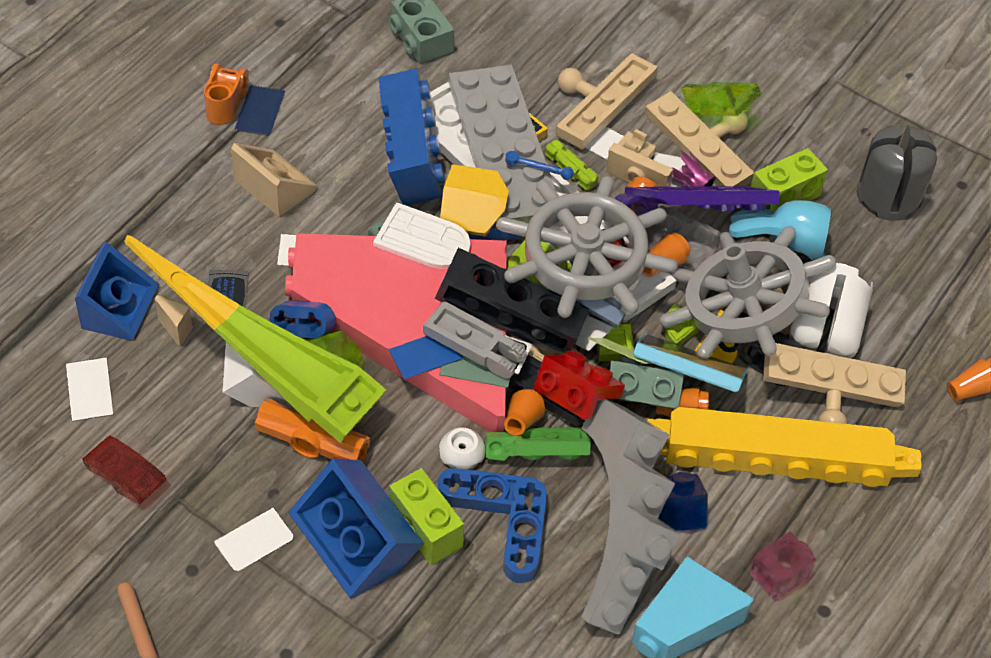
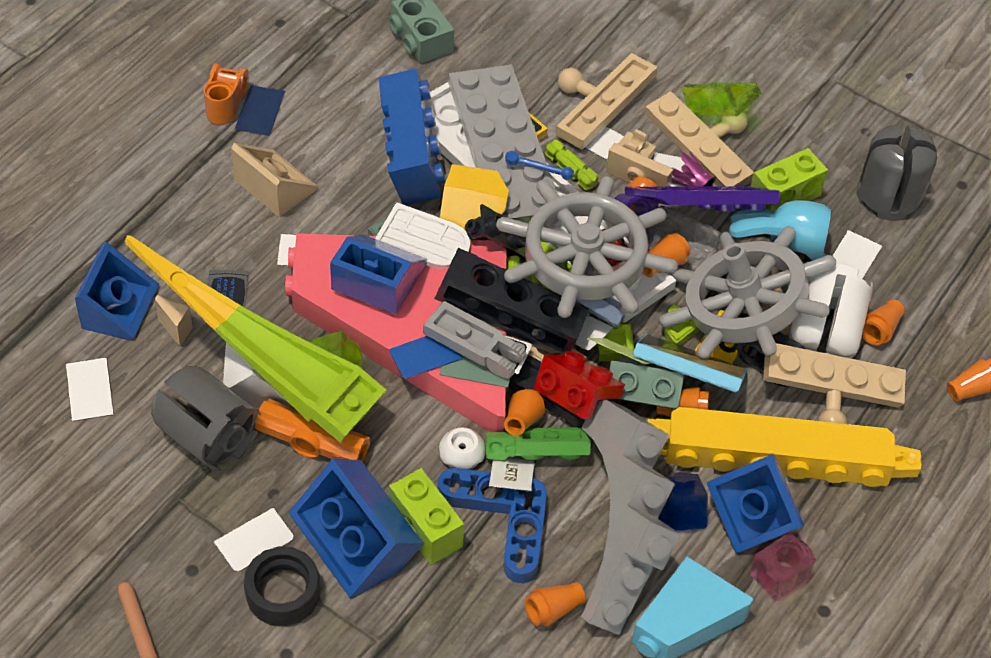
(125, 469): clear red slope -> none
(231, 416): none -> dark grey cylinder
(286, 559): none -> black tyre
(302, 311): blue beam -> none
(375, 272): none -> blue slope
(485, 228): none -> black hinge
(512, 474): none -> white sticker
(551, 603): none -> orange cone
(755, 503): none -> blue slope
(856, 252): none -> white sticker
(882, 322): none -> orange cone

